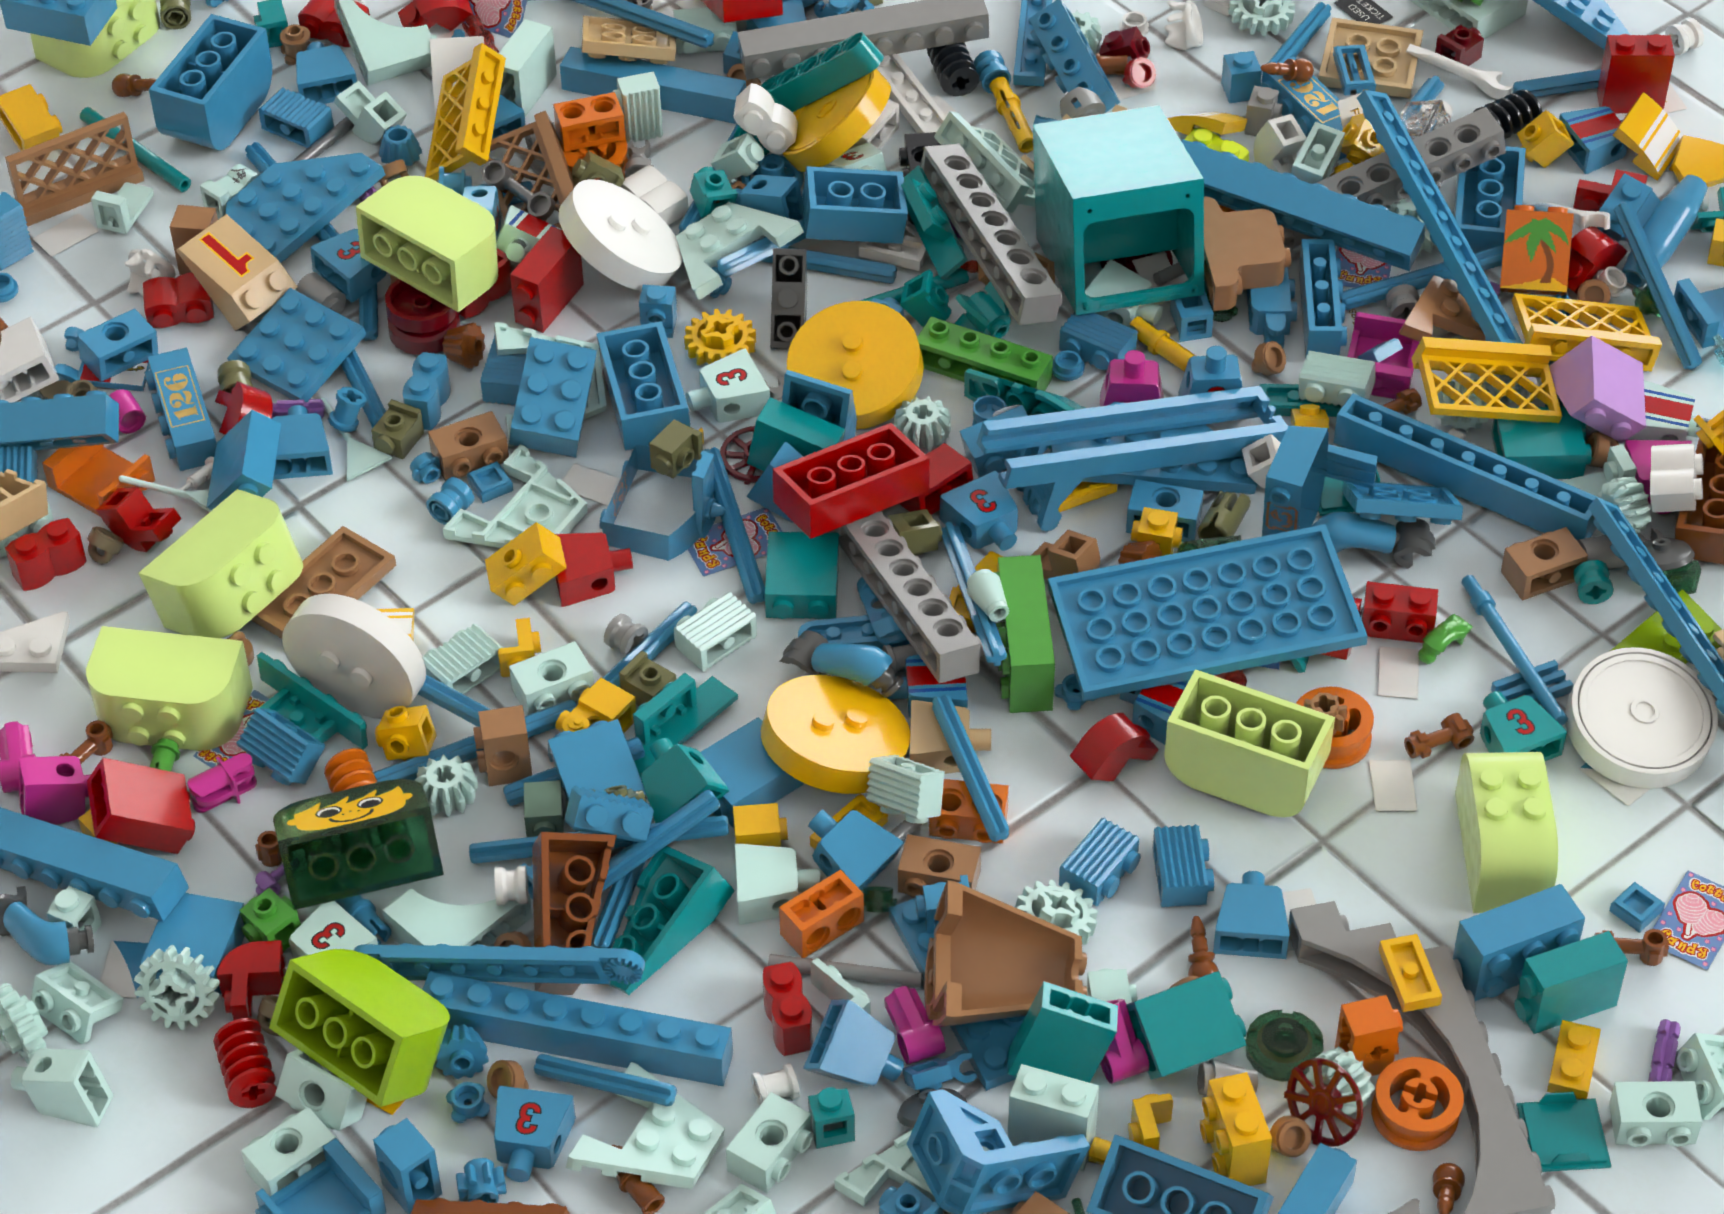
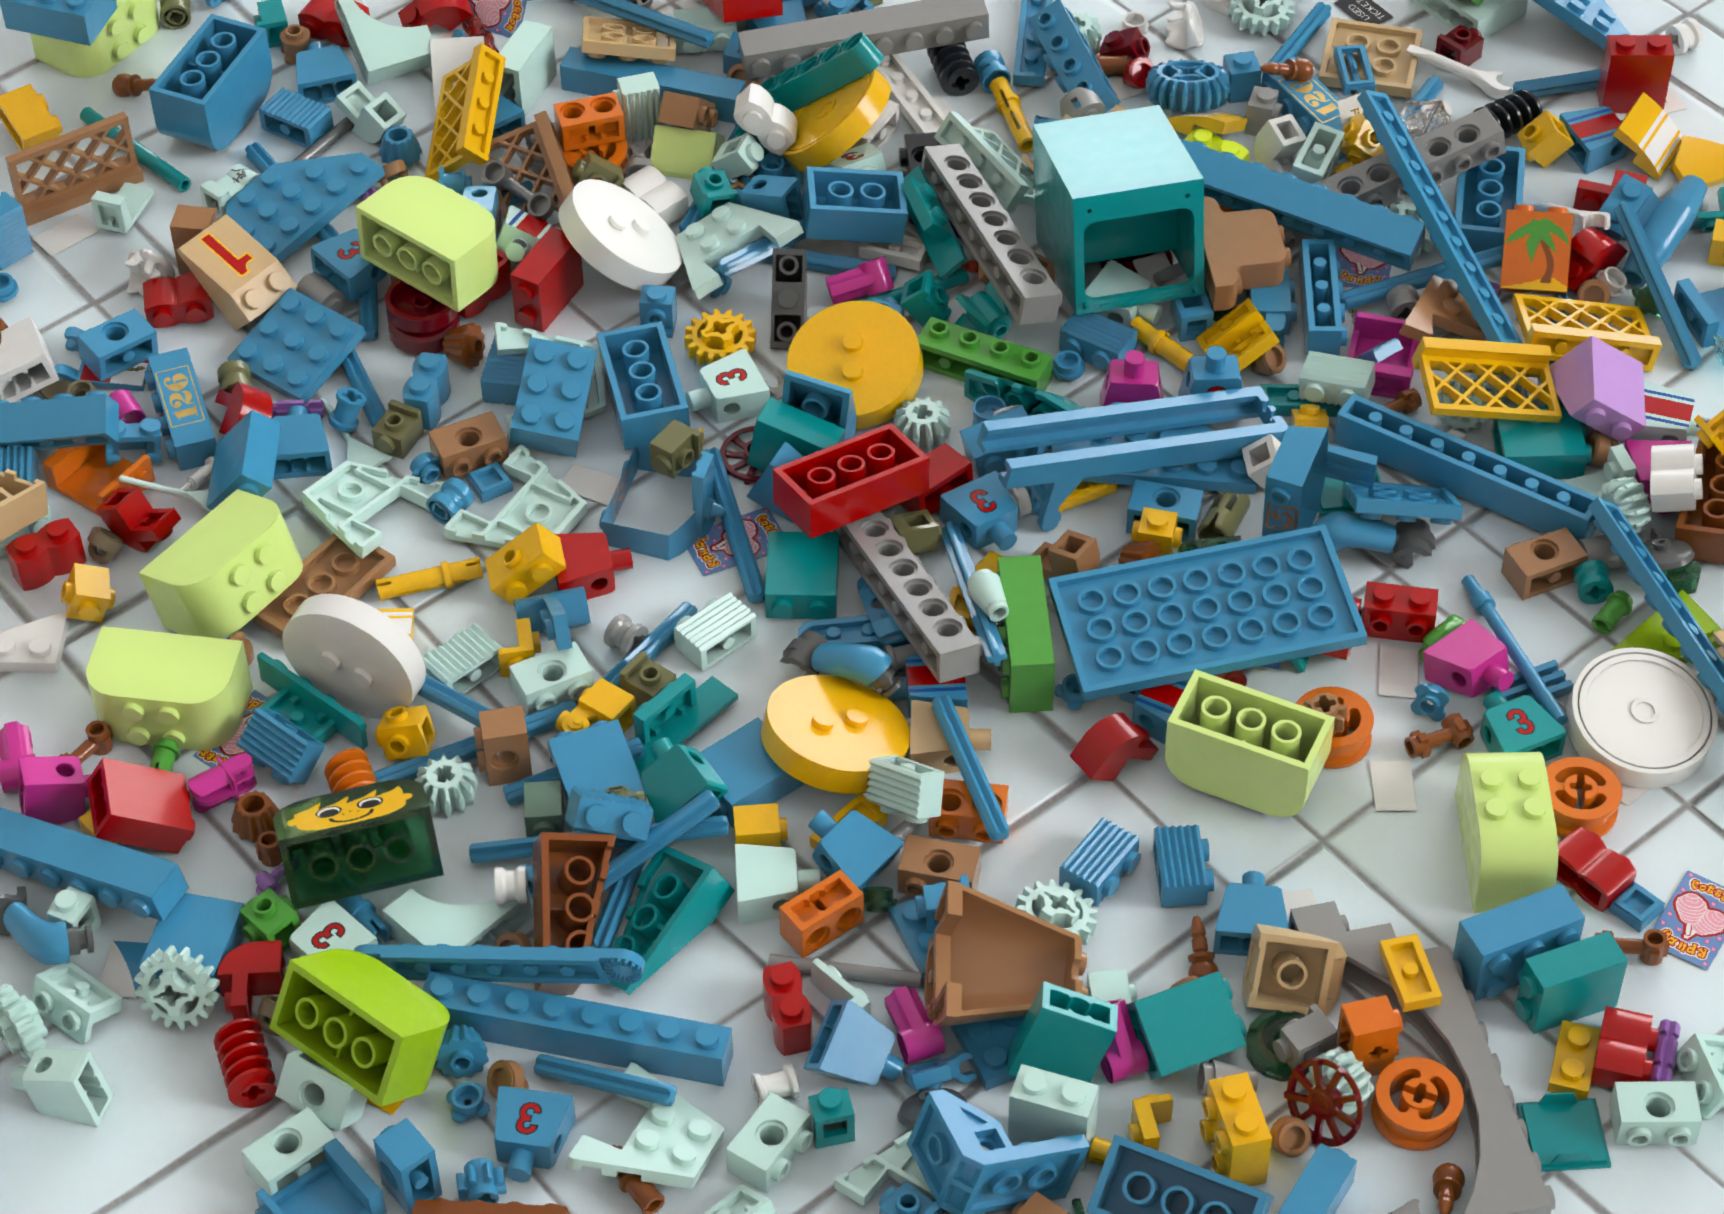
(87, 593): none -> yellow brick
(136, 436): none -> dark azure piece
(253, 815): none -> dark orange piece
(354, 495): none -> light aqua wing
(430, 578): none -> yellow pin
(555, 613): none -> dark azure bracket
(683, 151): none -> yellowish green slope
(687, 112): none -> medium nougat brick
(866, 279): none -> dark pink piece
(1022, 501): none -> white plate
(1188, 85): none -> dark azure gear
(1241, 334): none -> yellow slope
(1292, 970): none -> tan slope
(1305, 1038): none -> light grey brick
(1434, 694): none -> dark azure plate
(1468, 661): none -> dark pink torso
(1593, 869): none -> red brick
(1598, 797): none -> orange wheel
(1618, 605): none -> bright green pin
(1623, 1048): none -> red brick

